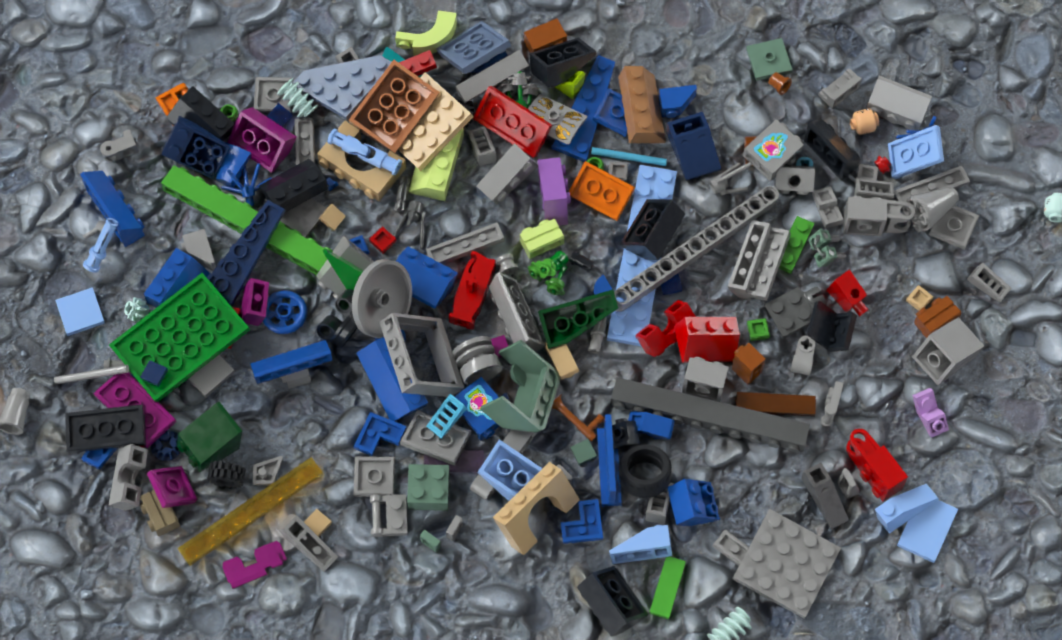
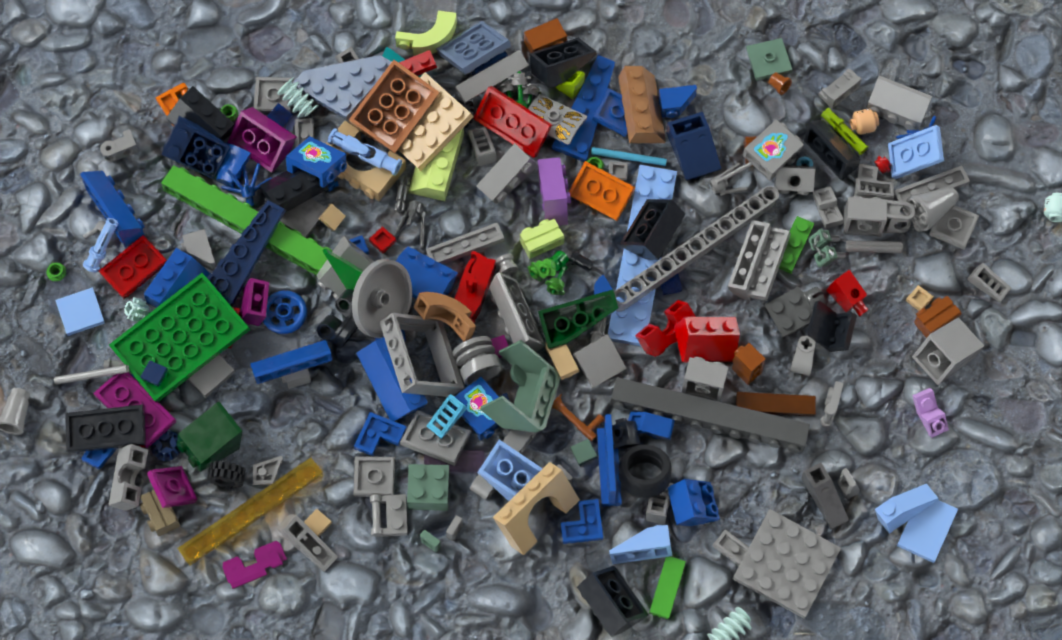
(56, 267): none -> bright green plate
(133, 267): none -> red tile
(317, 160): none -> blue panel
(448, 310): none -> medium nougat arch
(599, 360): none -> light grey tile
(758, 329): bright green tile -> none
(839, 126): none -> lime pin
(874, 246): none -> light grey axle
(876, 465): red brick -> none

